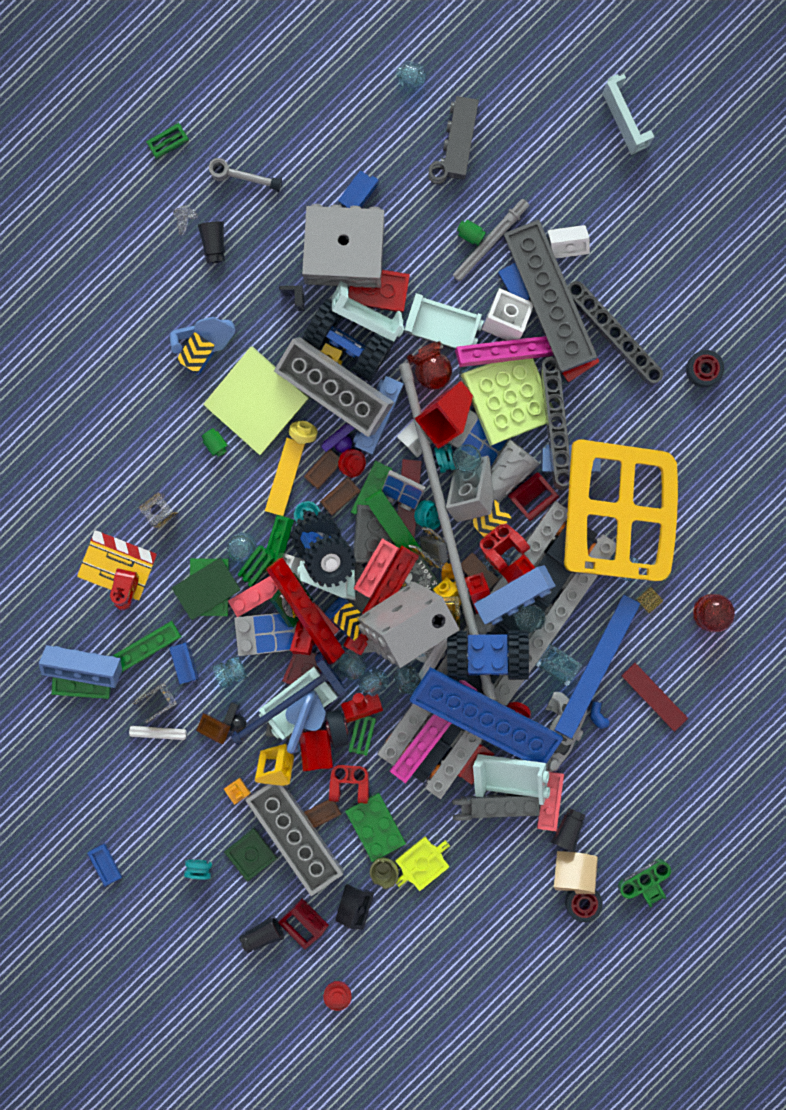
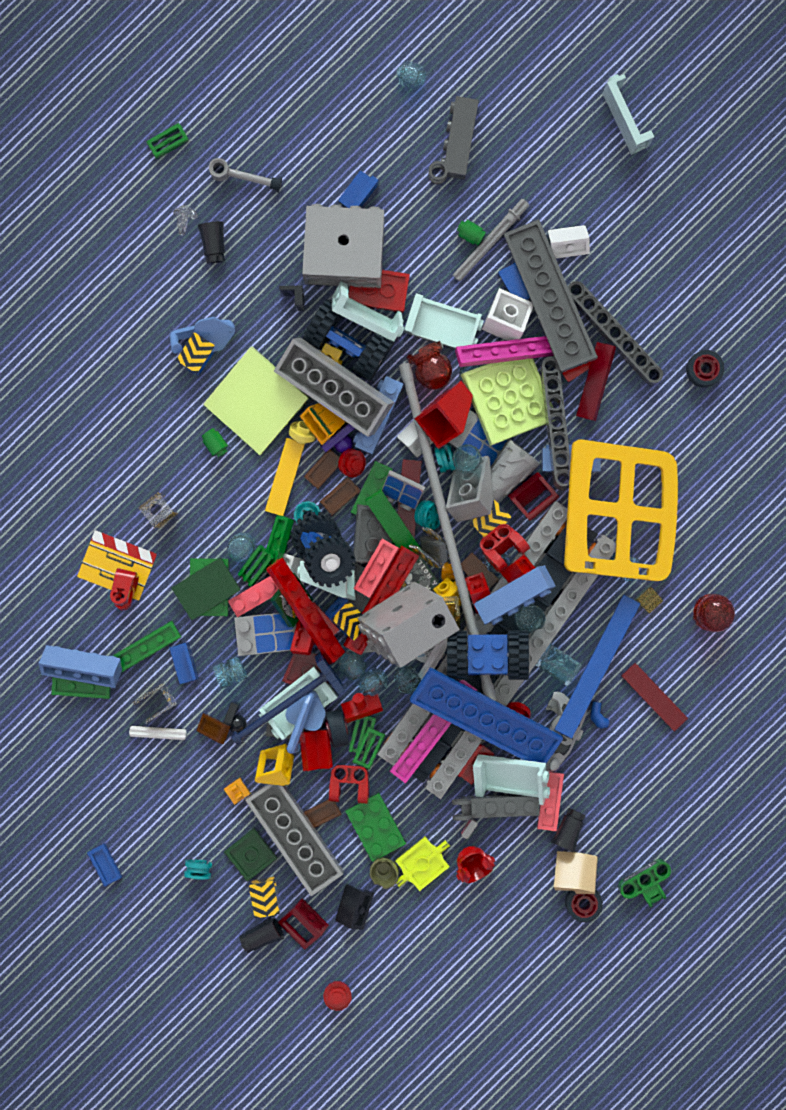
(264, 897): none -> piece
(321, 422): none -> light orange torso
(362, 763): none -> green tile
(469, 828): none -> light grey tile
(473, 864): none -> red helmet
(596, 382): none -> dark red tile

